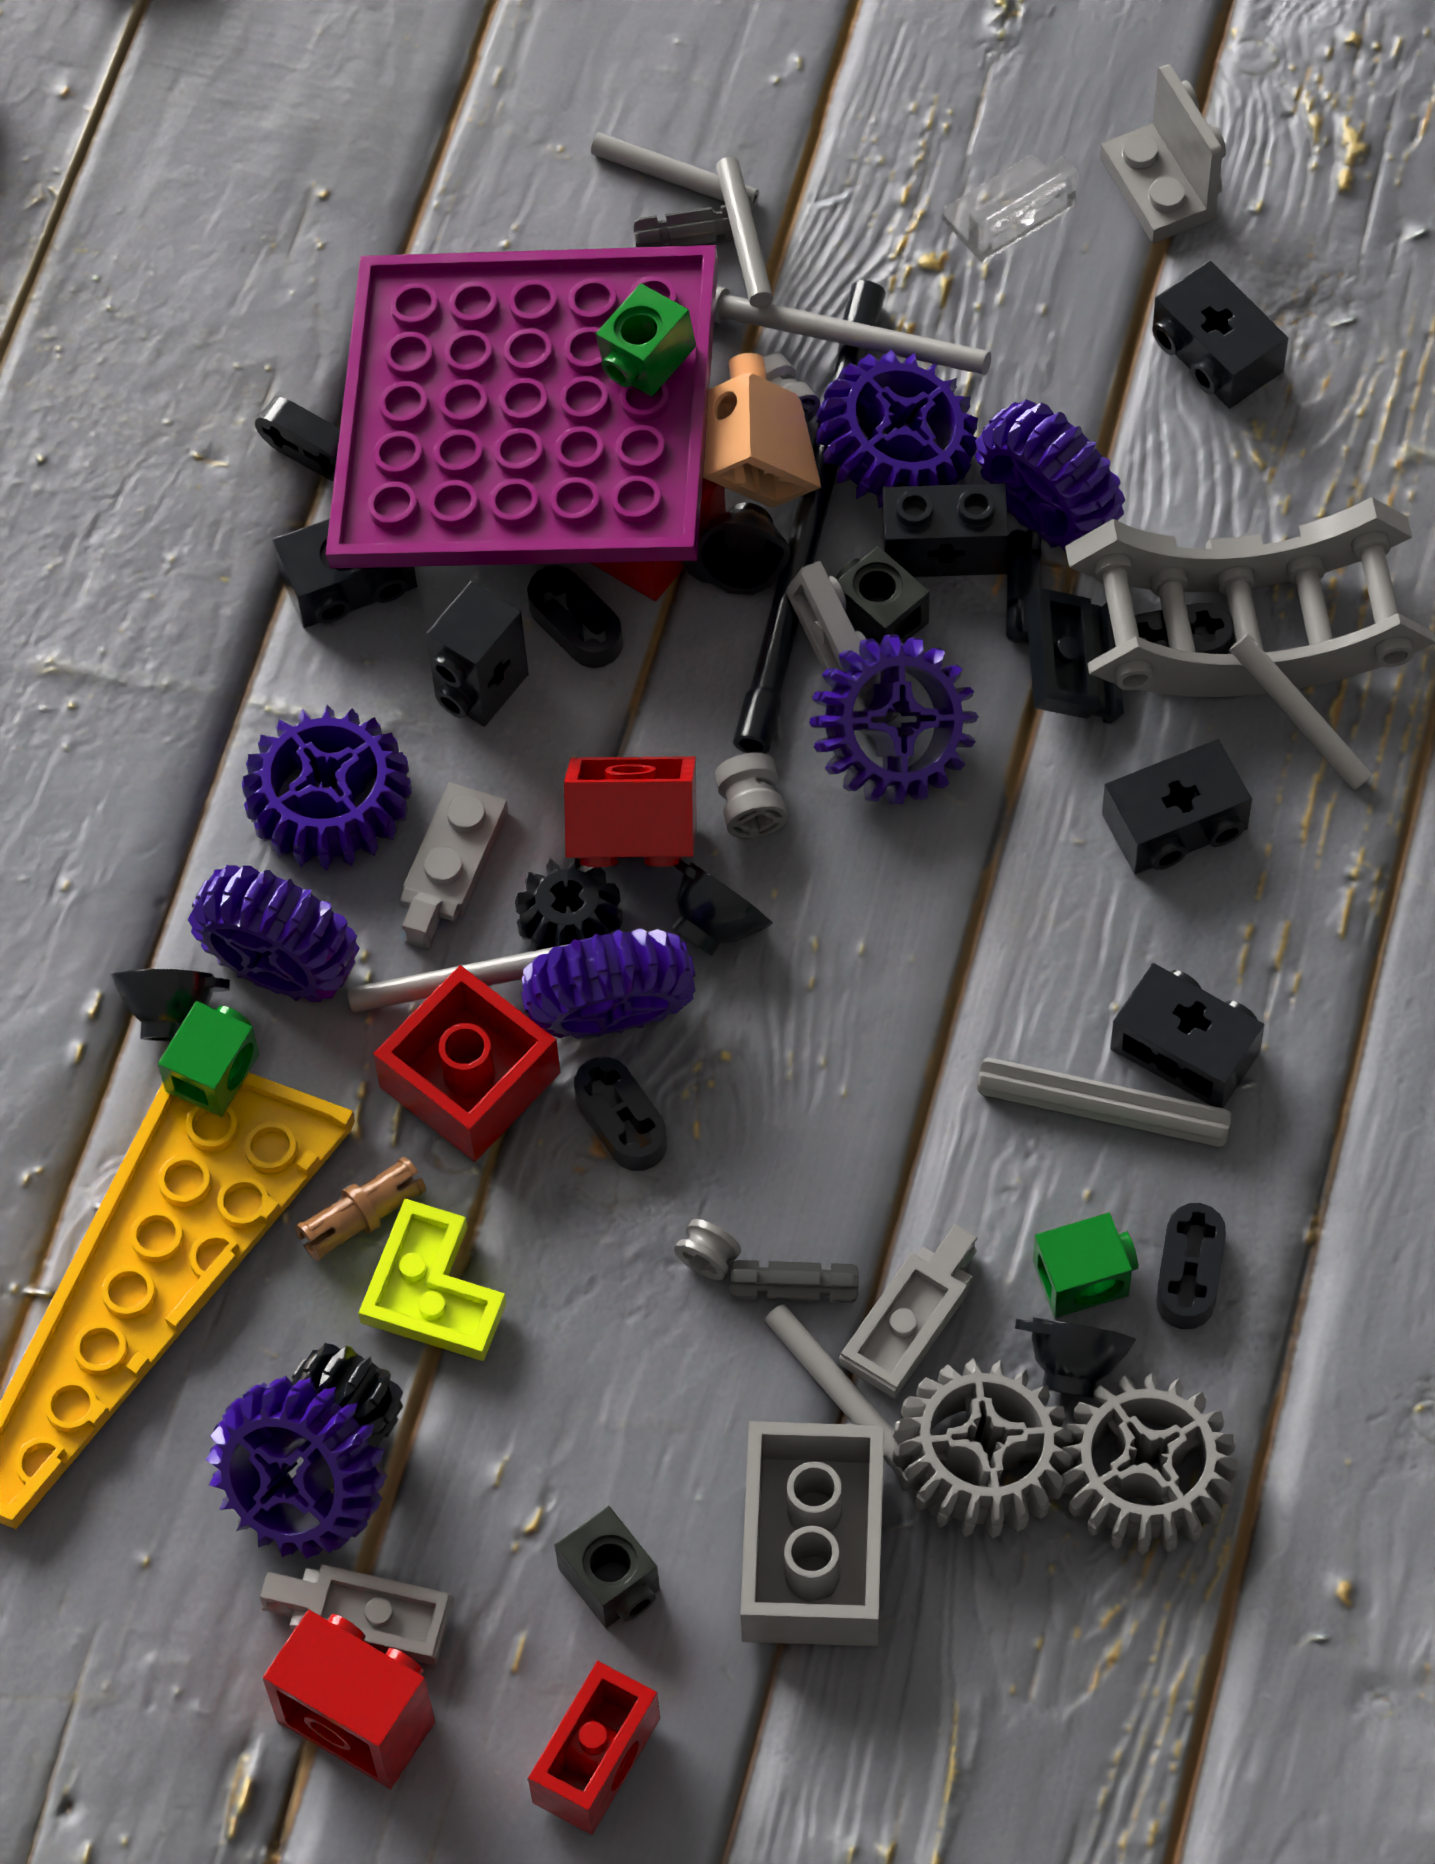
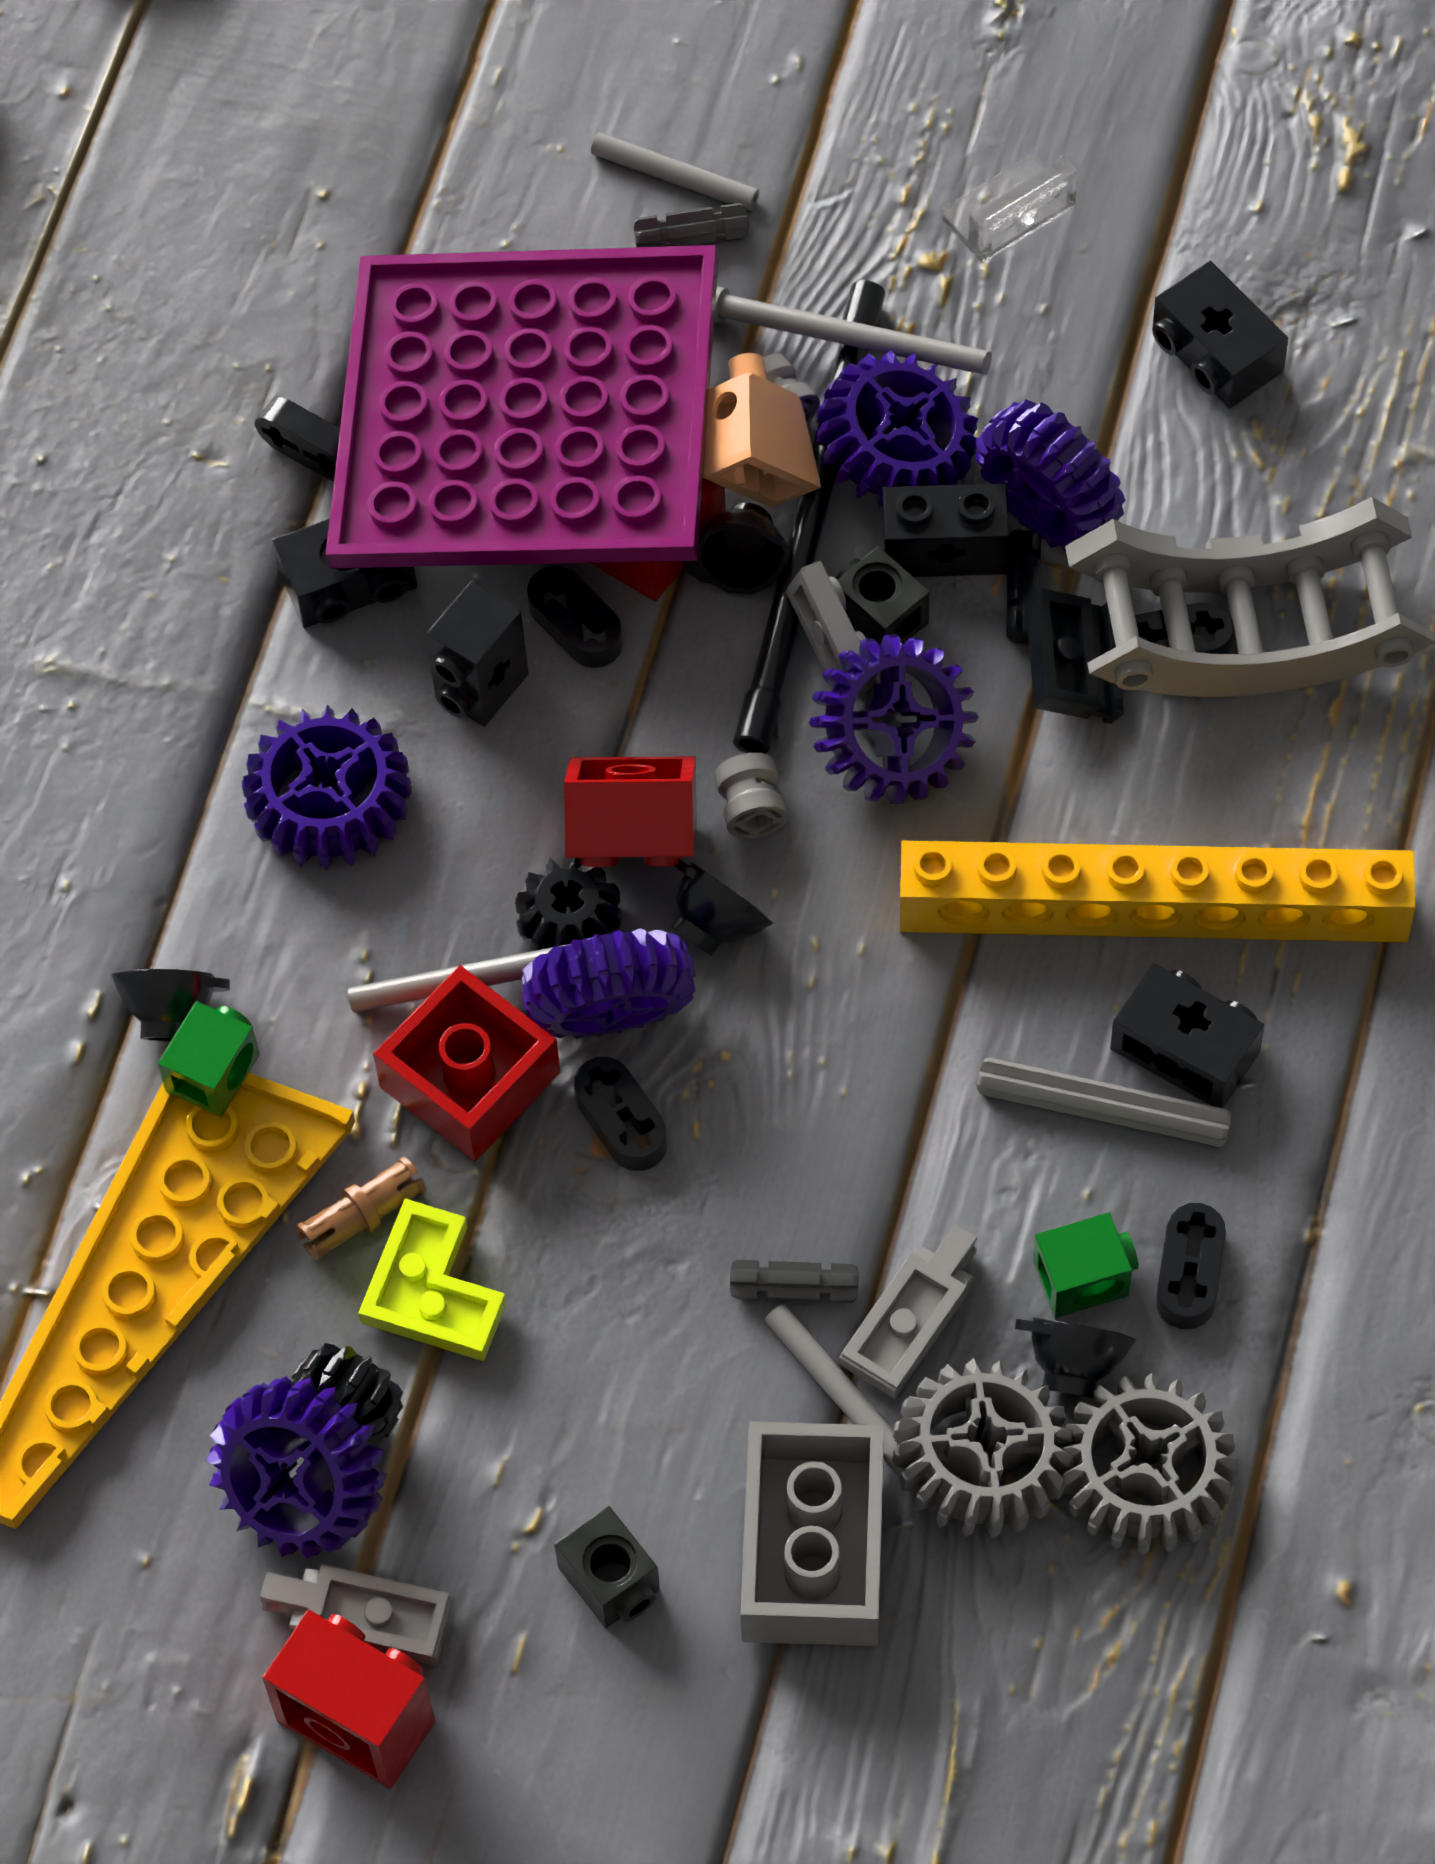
(273, 933): dark purple gear -> none
(450, 860): light grey hinge -> none
(594, 1747): red brick -> none
(645, 340): green brick -> none
(707, 1249): light grey bush -> none
(744, 232): light grey bar -> none
(1157, 891): none -> yellow brick
(1171, 165): light grey bracket -> none
(1177, 807): black brick -> none
(1300, 711): light grey bar -> none

